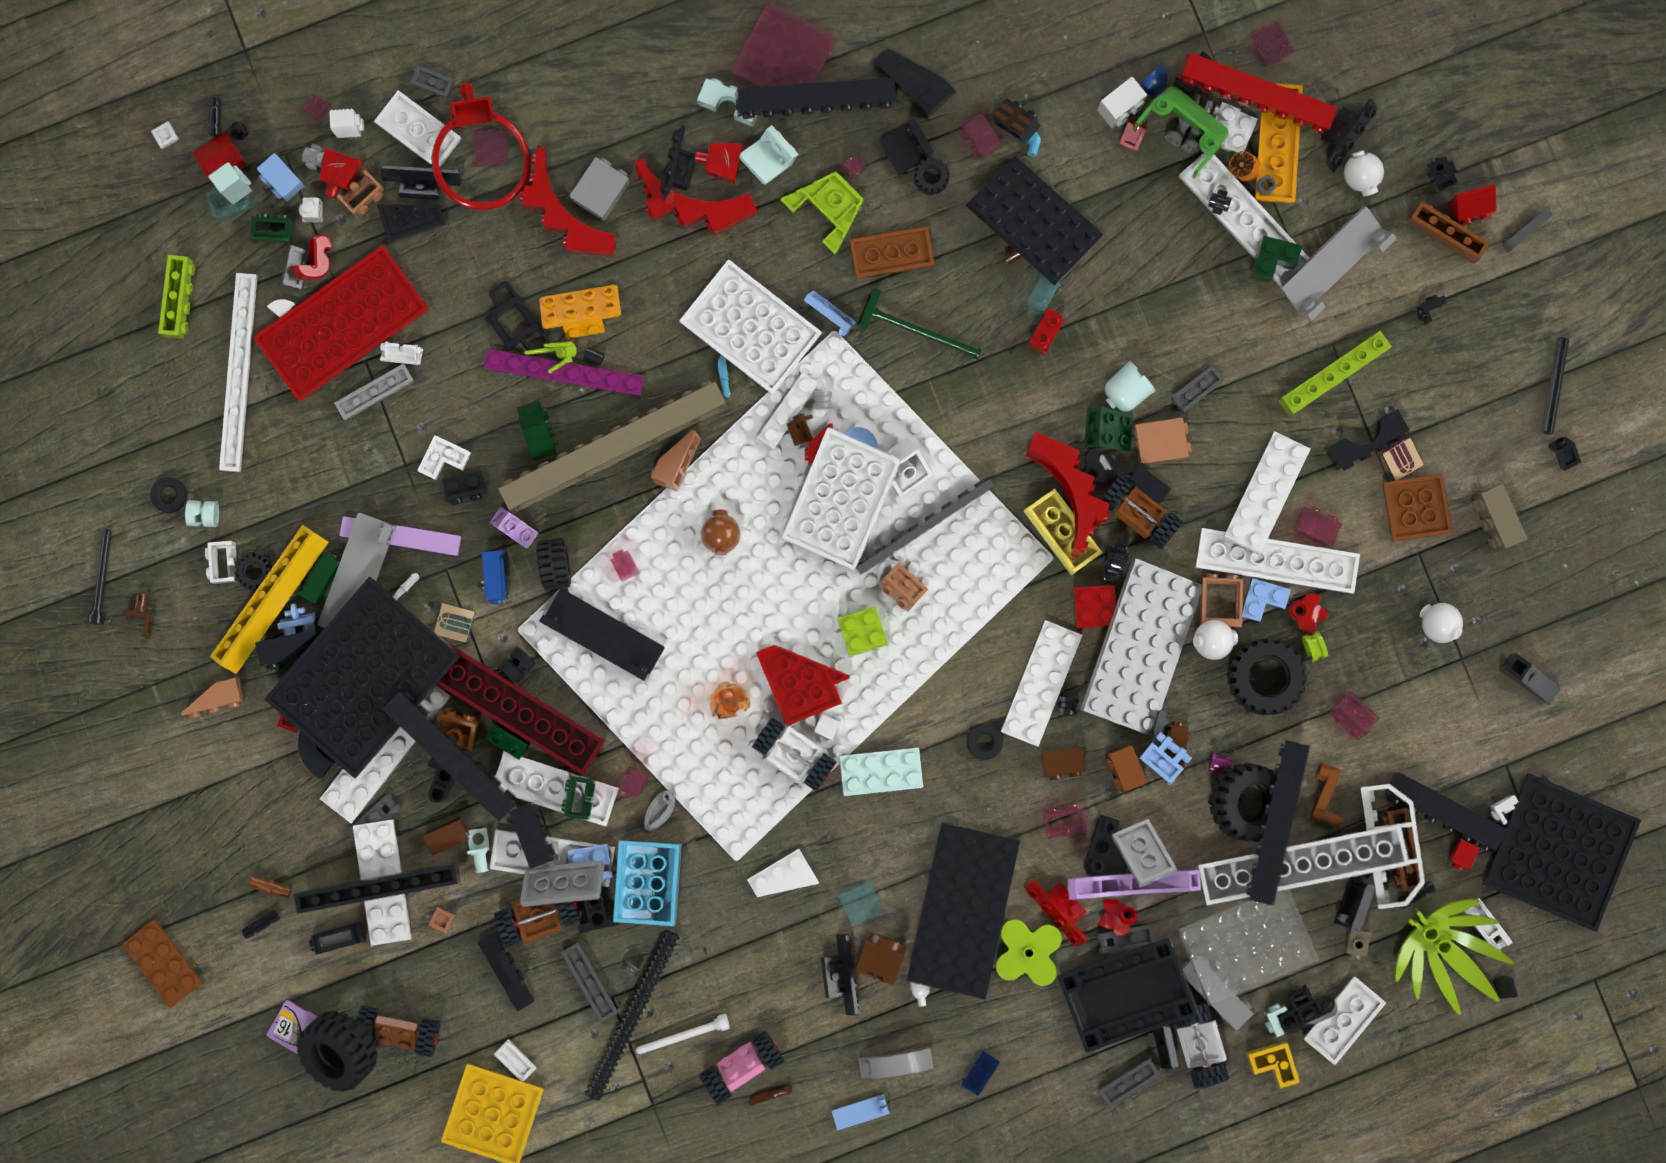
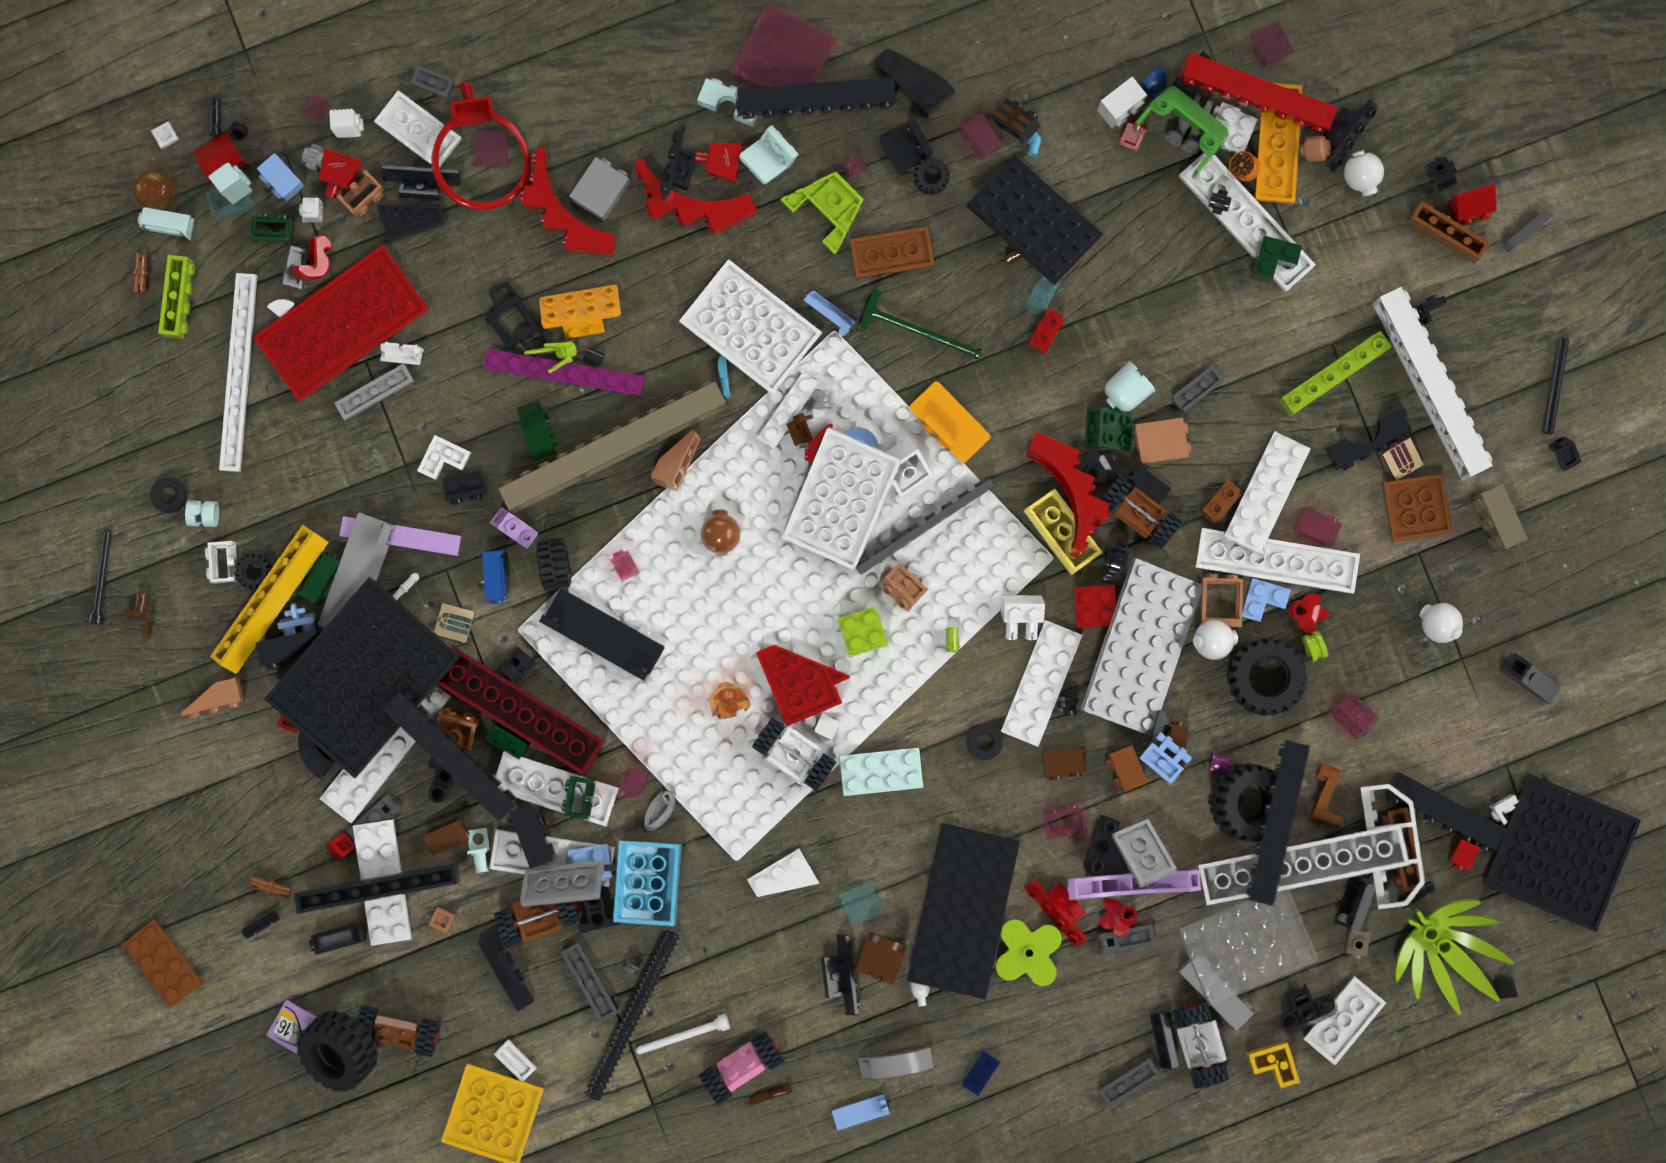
(140, 274): none -> dark orange pin
(154, 190): none -> clear orange cylinder
(166, 222): none -> light aqua window
(341, 846): none -> red slope
(949, 422): none -> light orange bracket
(952, 639): none -> lime pin
(1022, 609): none -> white brick
(1128, 994): black slope -> none
(1221, 502): none -> dark orange window
(1261, 189): dark grey bush -> none
(1273, 1025): light aqua bracket -> none
(1315, 148): none -> nougat head
(1333, 261): light grey bracket -> none
(1432, 383): none -> white brick
(1489, 932): white plate -> none

